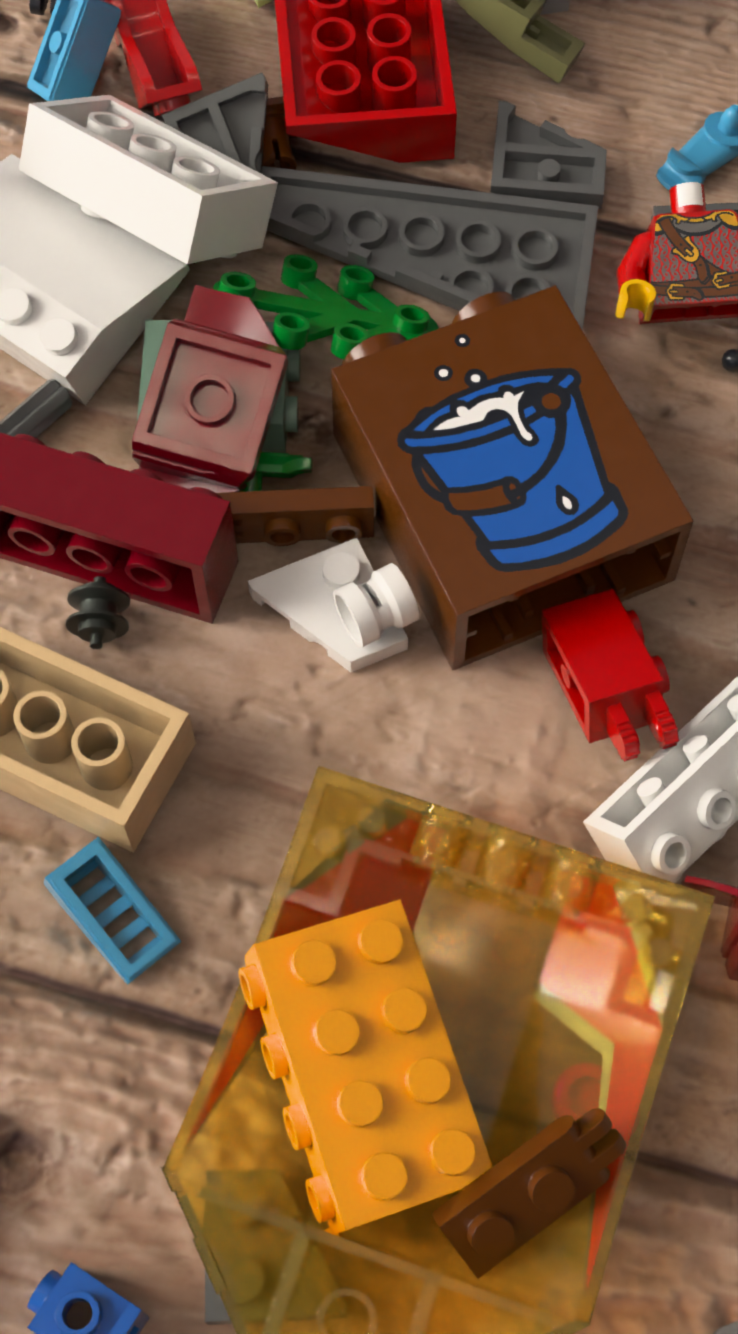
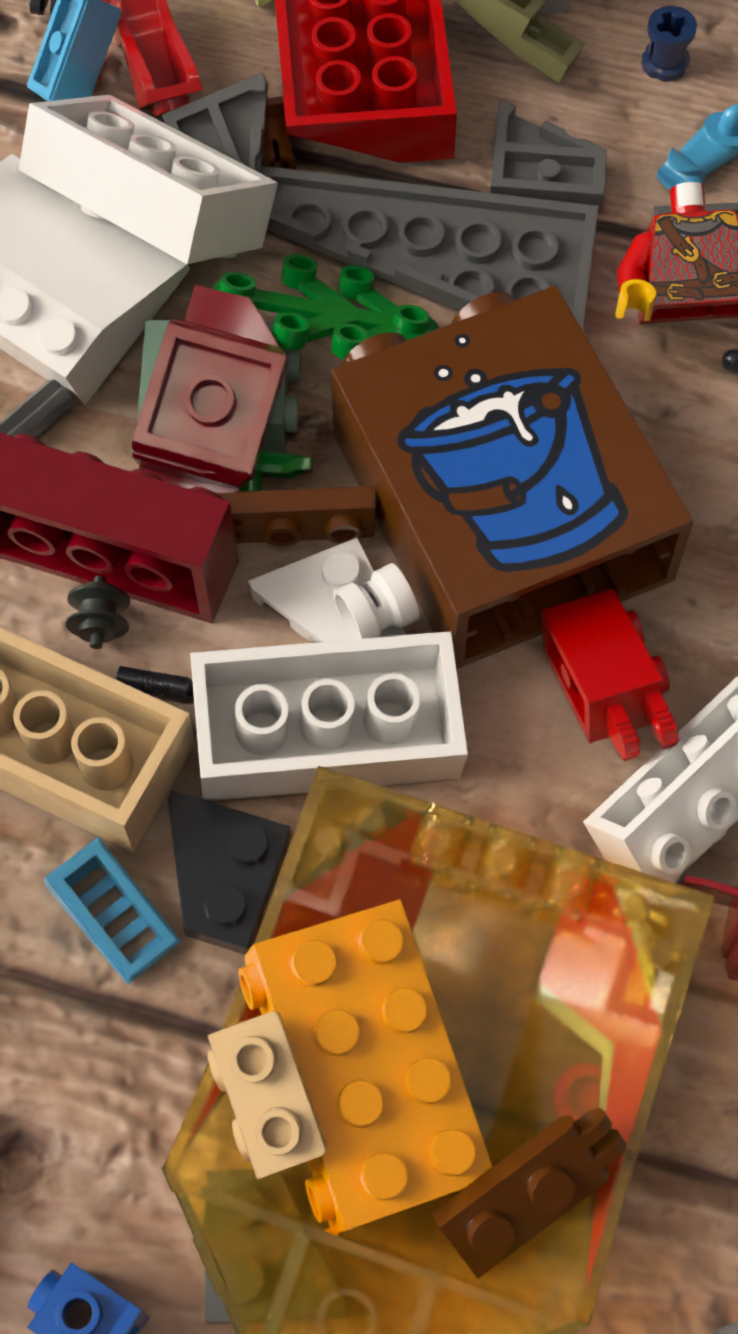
(157, 684): none -> black piece
(224, 869): none -> black wing
(267, 1093): none -> tan bracket
(351, 706): none -> white brick
(669, 33): none -> dark blue bush

